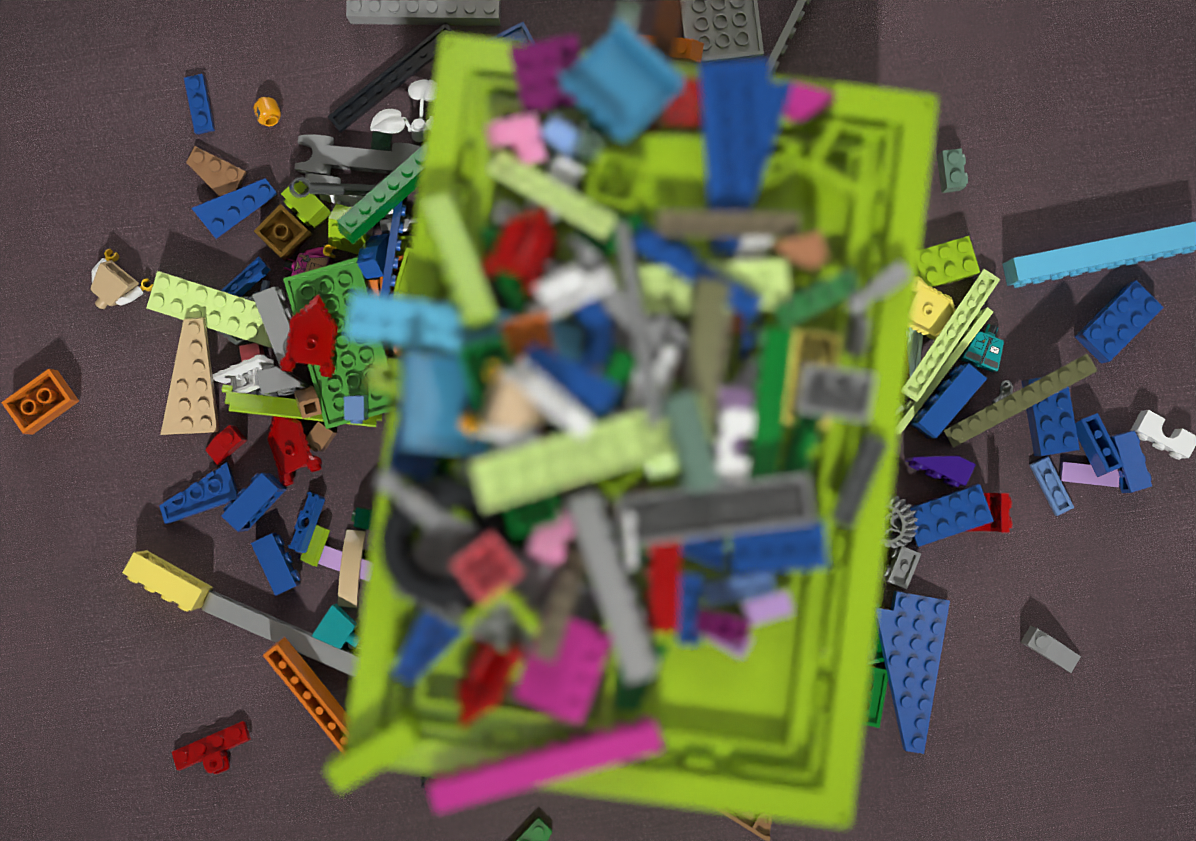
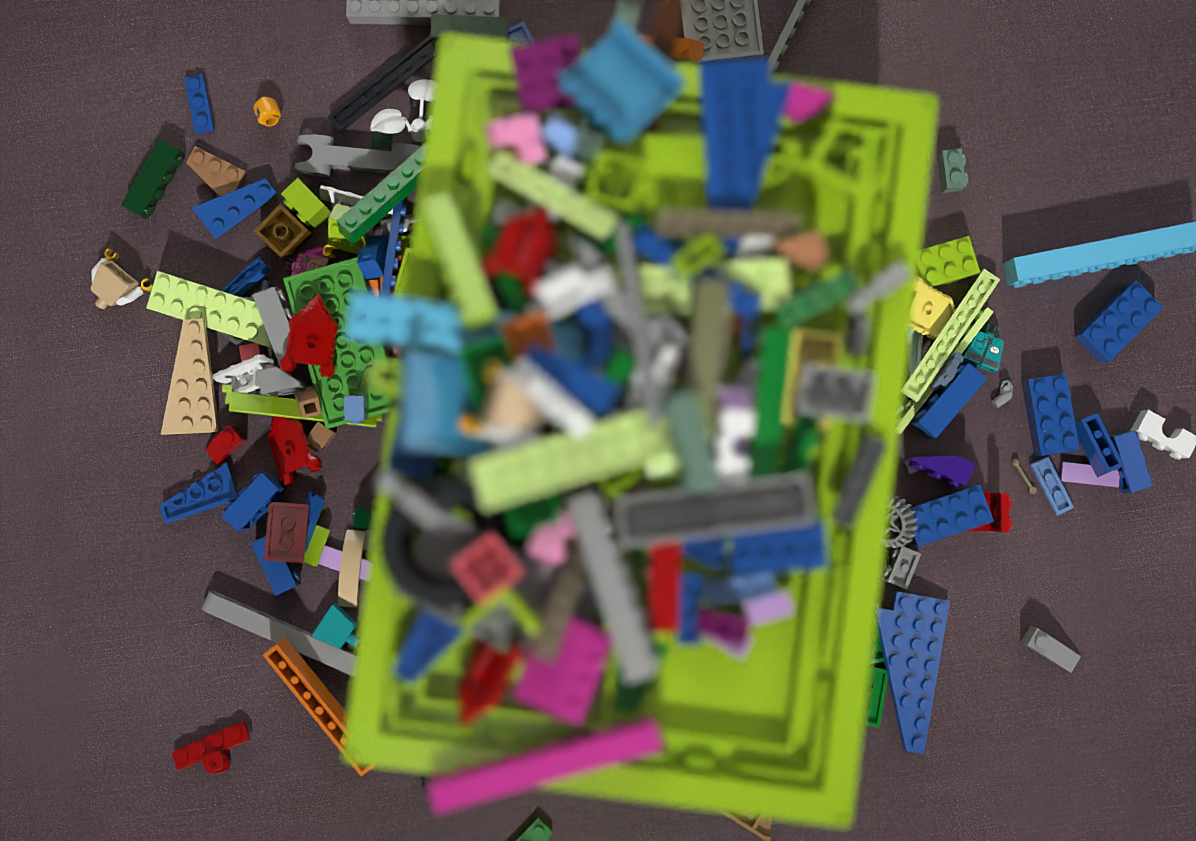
(40, 401): orange brick -> none
(153, 179): none -> dark green brick
(167, 580): light yellow brick -> none
(286, 532): none -> dark red plate
(322, 178): light grey beam -> none
(330, 188): dark grey piece -> none
(373, 753): lime brick -> none
(473, 26): none -> dark green brick
(630, 542): white piece -> none
(682, 269): none -> lime slope
(685, 107): red plate -> none
(949, 371): none -> sand blue piece
(1021, 400): olive brick -> none
(1032, 490): none -> dark tan hinge

